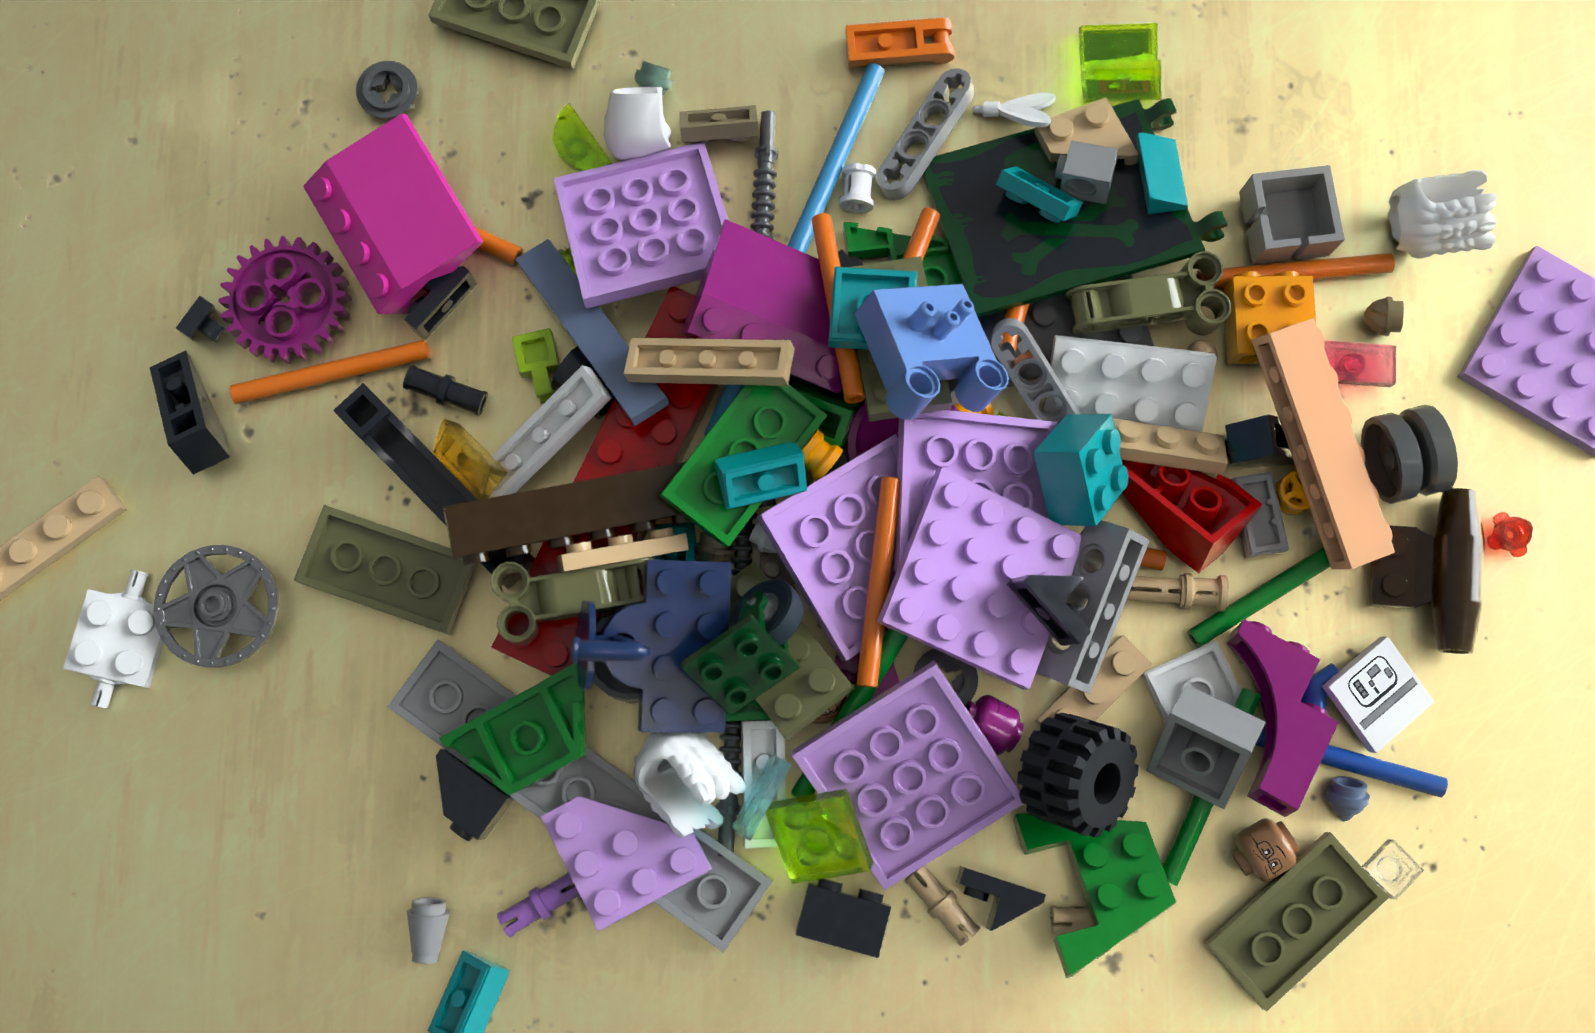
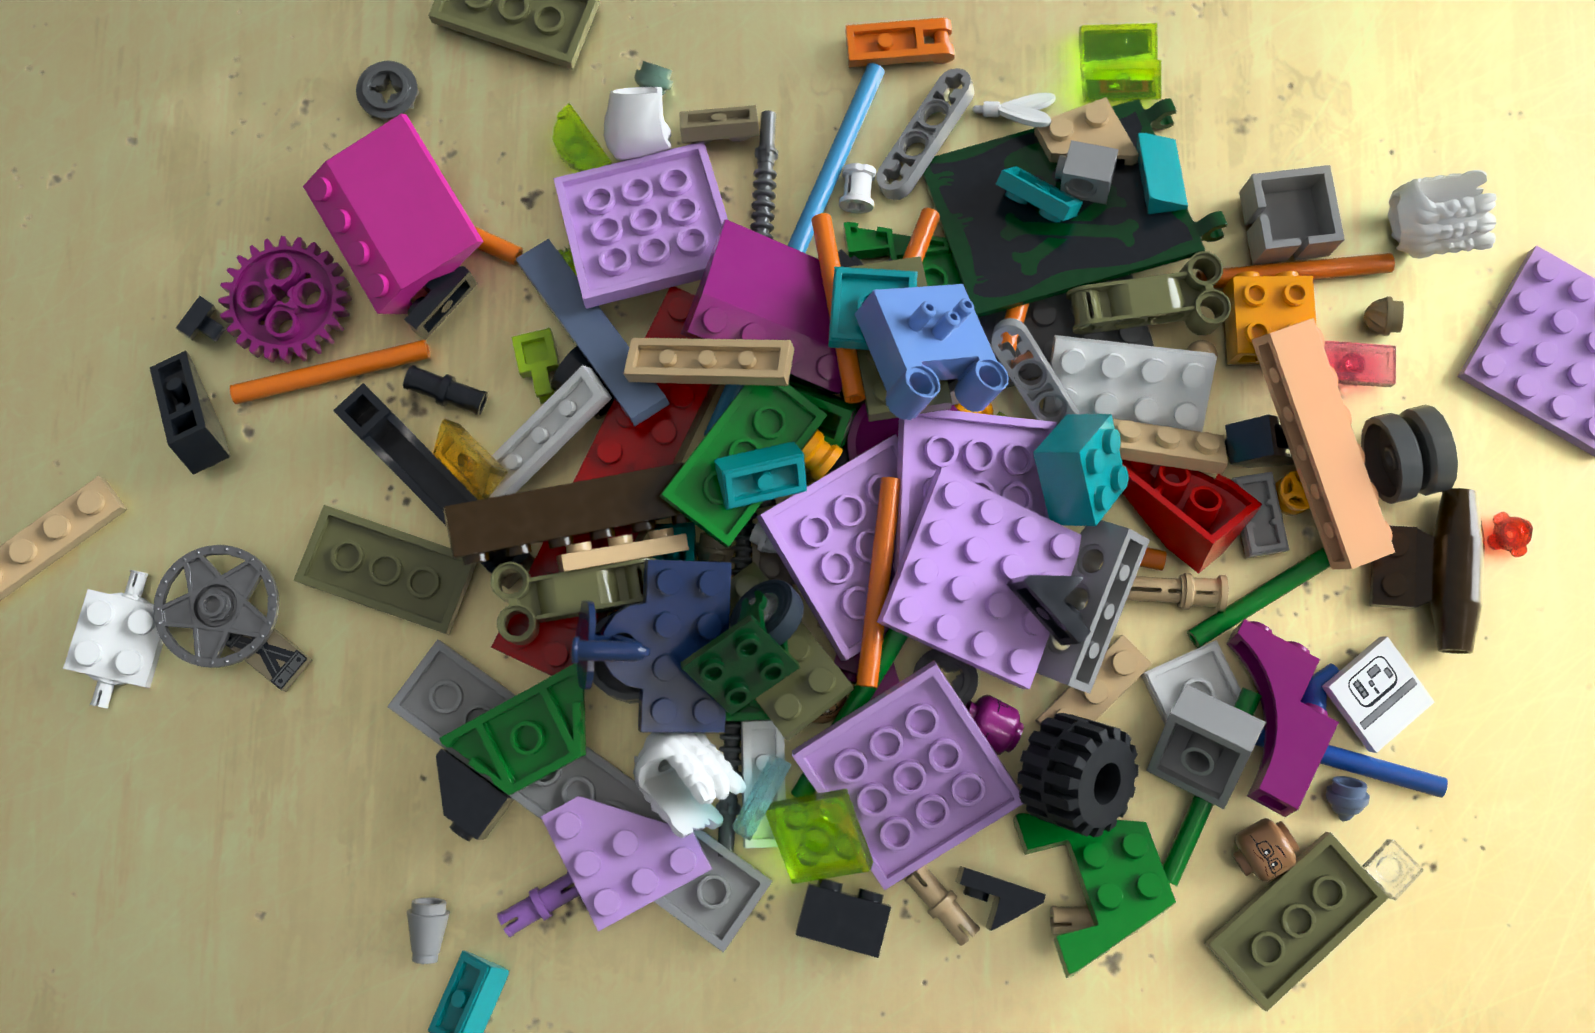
(276, 660): none -> tile

